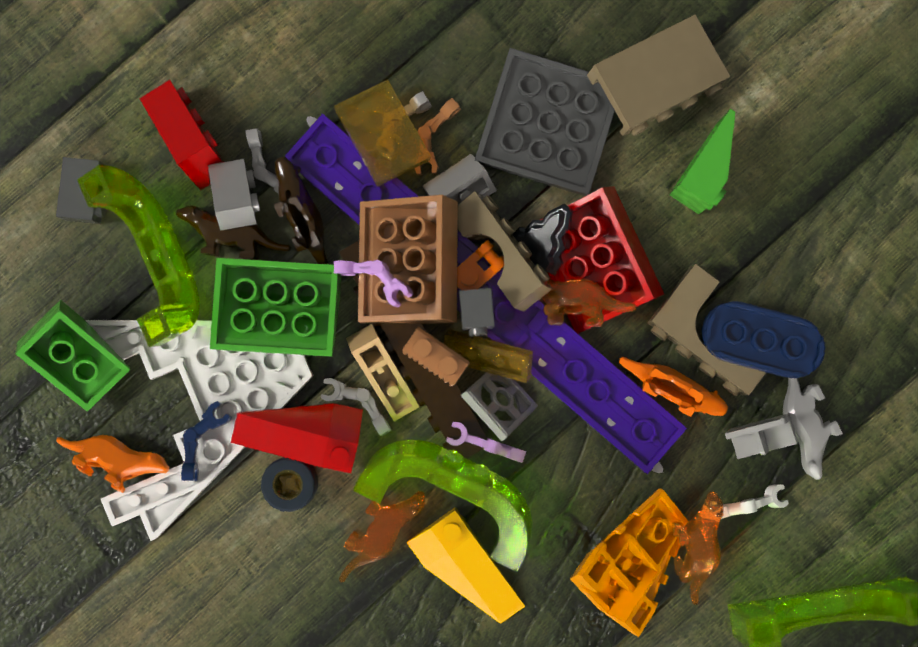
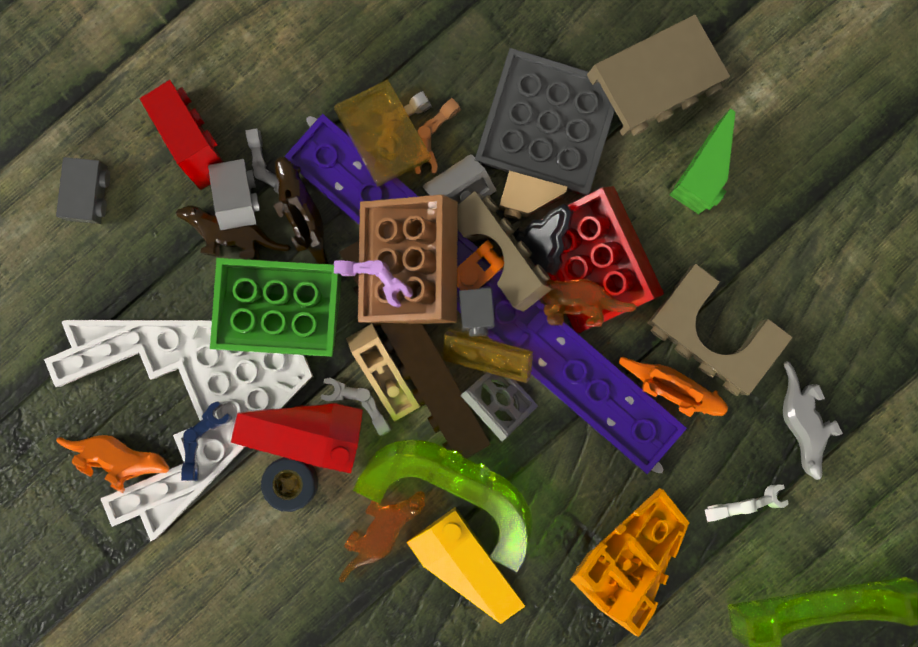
(71, 356): bright green slope -> none
(159, 248): clear neon green arch -> none
(435, 356): medium nougat brick -> none
(488, 445): lavender piece -> none
(528, 195): none -> tan slope
(701, 543): clear orange animal -> none
(762, 436): light grey panel -> none
(763, 339): dark blue tile -> none

